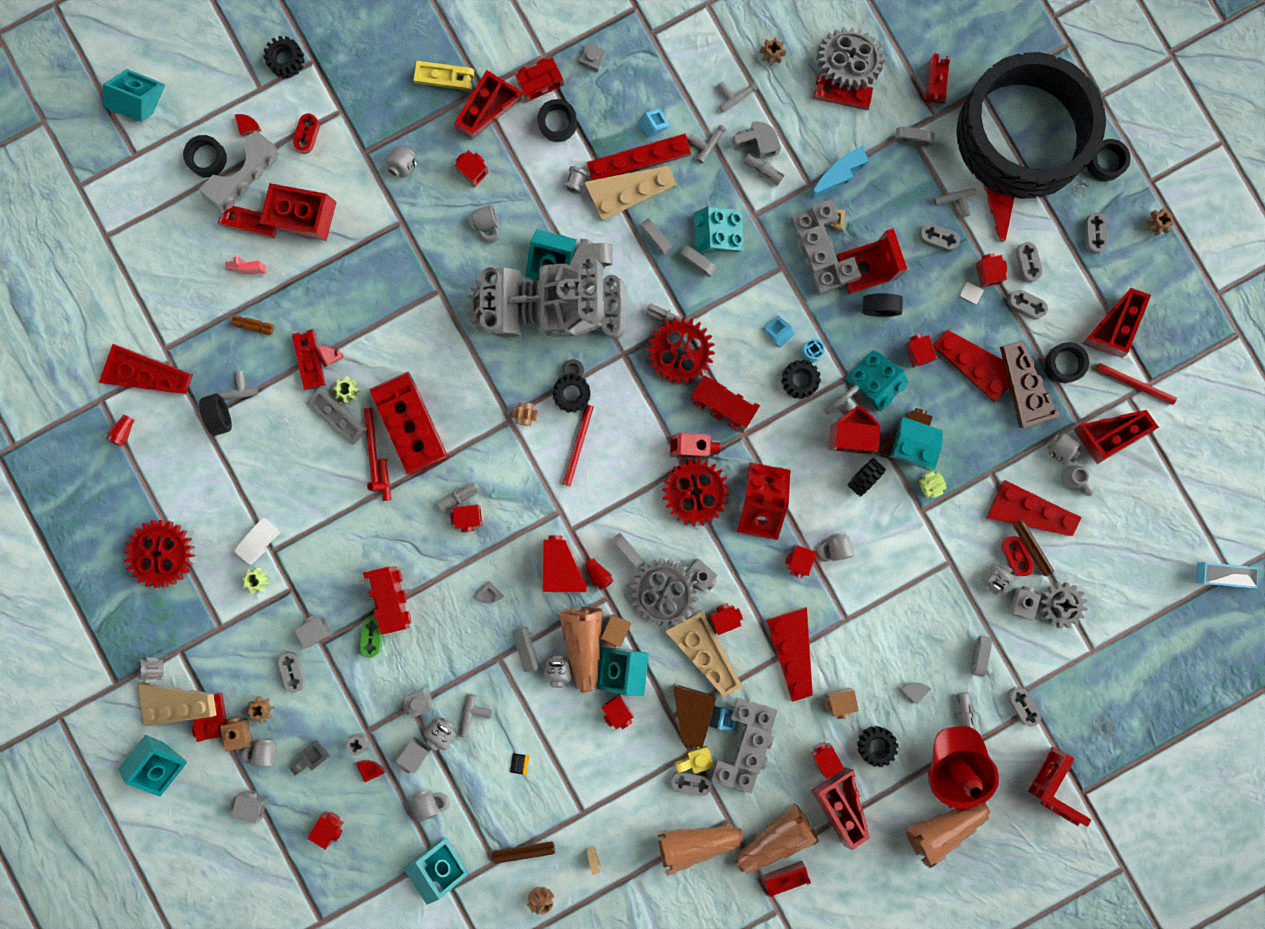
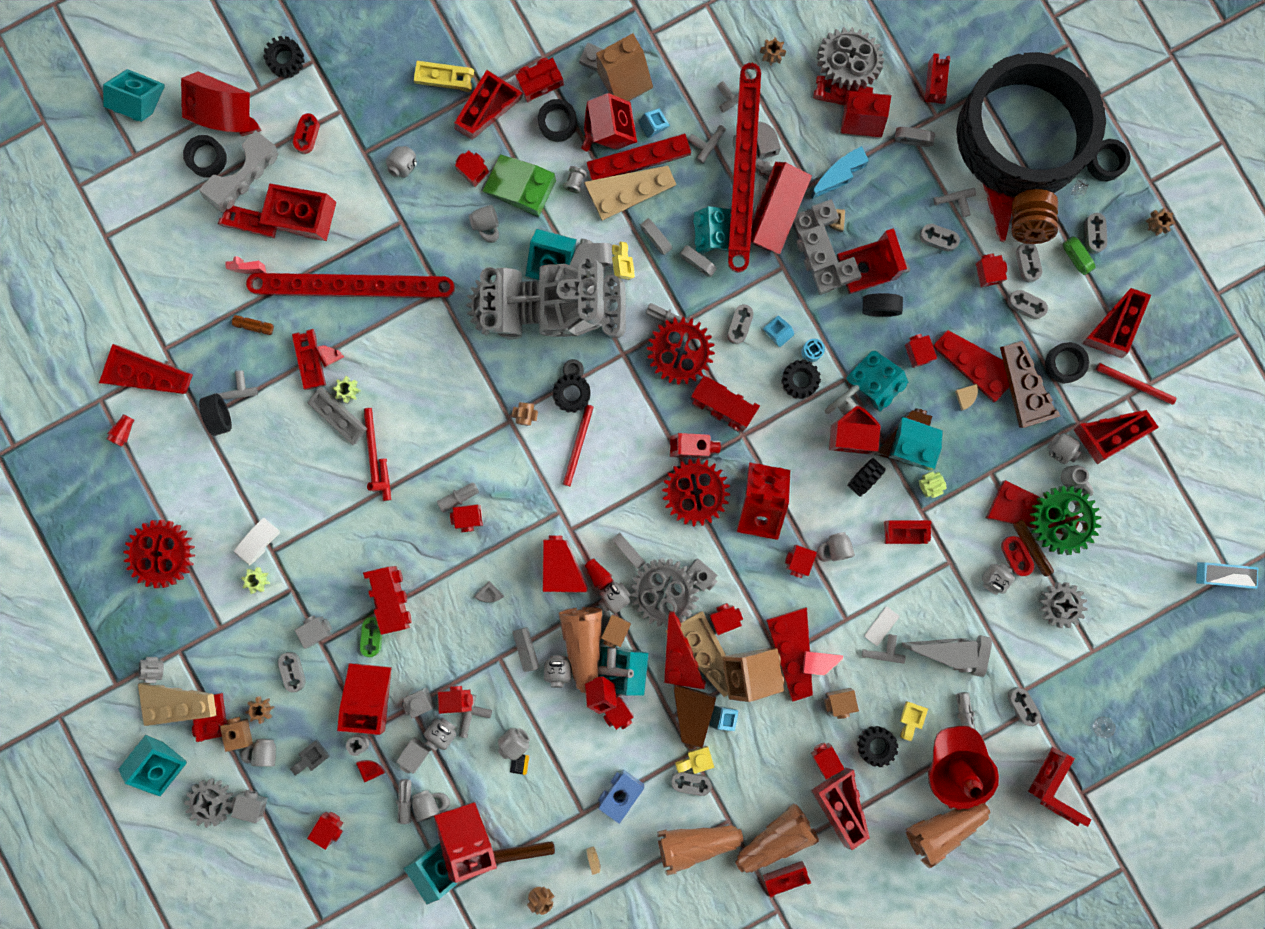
(212, 810): none -> light grey gear
(214, 103): none -> red piece
(350, 285): none -> red plate
(365, 699): none -> red slope
(388, 398): red hinge -> none
(404, 802): none -> light grey axle
(455, 700): none -> red brick
(464, 843): none -> red slope
(513, 743): none -> light grey head
(520, 184): none -> bright green slope
(600, 695): none -> red brick
(609, 123): none -> red piece
(611, 669): none -> light grey piece
(614, 597): none -> light grey head
(617, 808): none -> medium blue brick
(622, 264): none -> light yellow plate
(624, 68): none -> medium nougat slope
(680, 664): none -> red wing
(744, 167): none -> red plate
(745, 325): none -> light grey beam
(751, 748): light grey bracket -> none
(753, 674): none -> medium nougat slope
(778, 206): none -> brick
(819, 662): none -> coral slope
(865, 113): none -> red slope
(881, 626): none -> white sticker
(889, 655): none -> light grey piece
(907, 531): none -> red hinge
(914, 717): none -> light yellow plate
(915, 691): light grey tile -> none
(956, 653): none -> light grey slope
(966, 396): none -> tan tile
(971, 292): white sticker -> none
(1024, 603): light grey brick -> none
(1035, 216): none -> dark orange wheel
(1071, 538): none -> green gear
(1079, 255): none -> bright green beam

